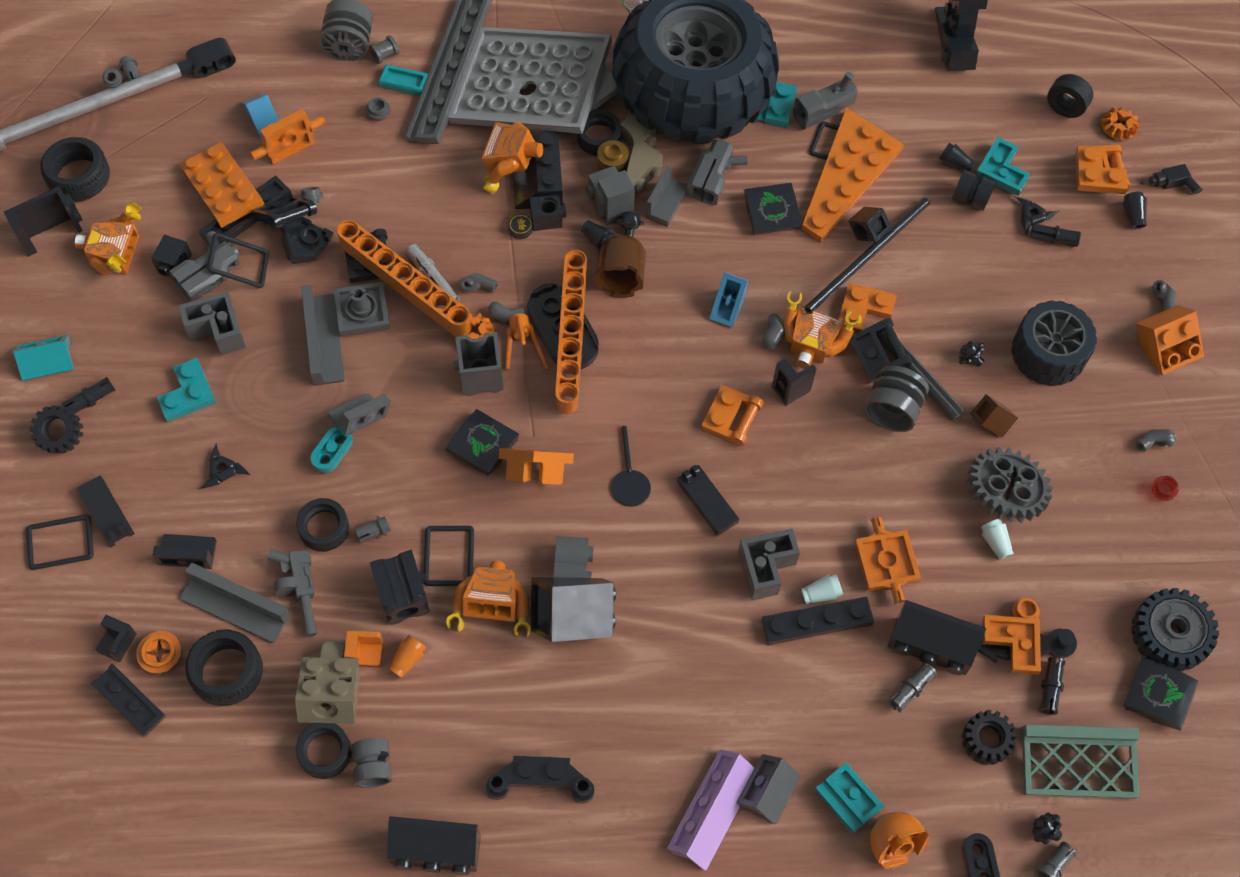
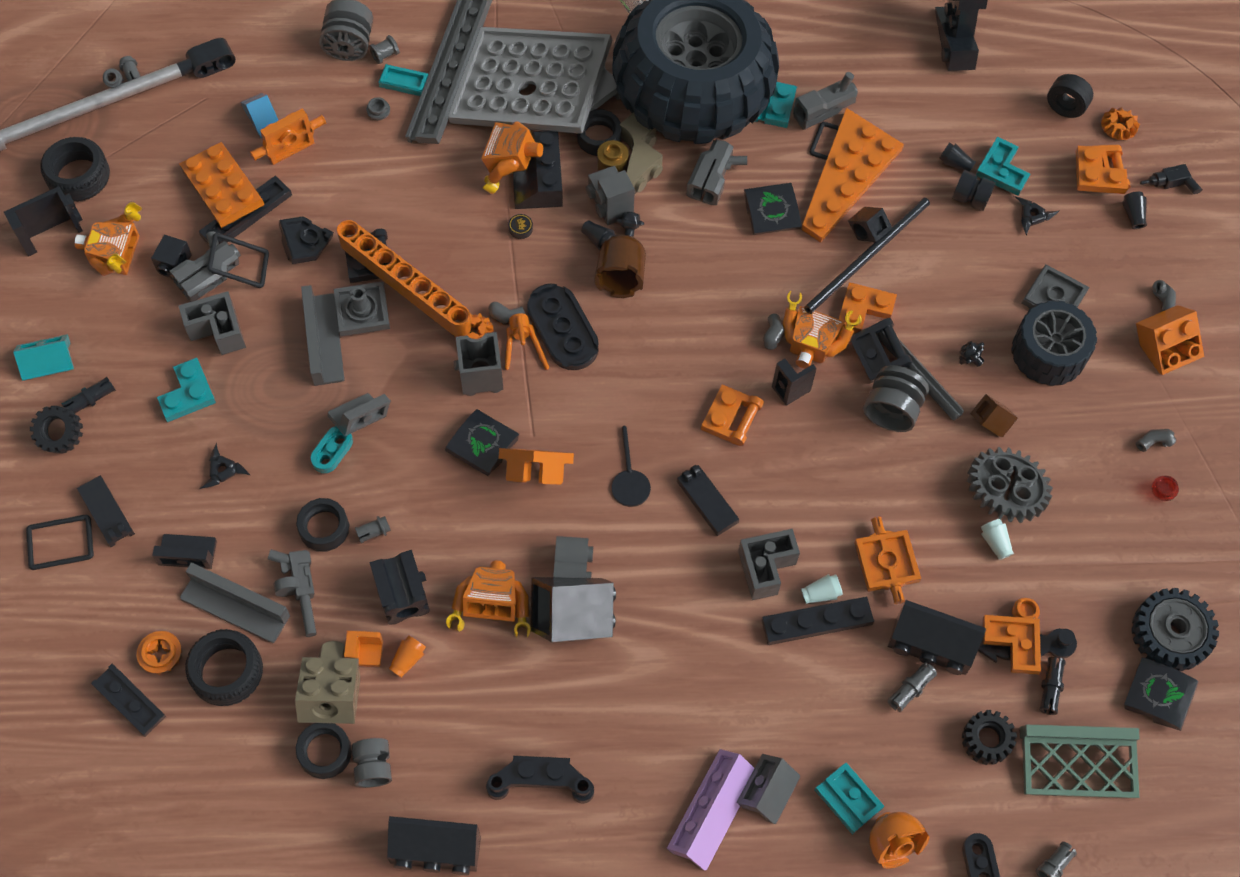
(116, 638): black panel -> none
(284, 211): black plate -> none
(311, 193): dark grey plate -> none
(427, 267): light grey pin -> none
(427, 554): black piece -> none
(477, 281): dark grey arm -> none
(543, 204): black brick -> none
(571, 341): orange beam -> none
(665, 199): dark grey panel -> none
(729, 299): dark azure slope -> none
(1047, 828): black plant -> none
(1055, 234): black axle -> none
(1055, 286): none -> dark grey tile

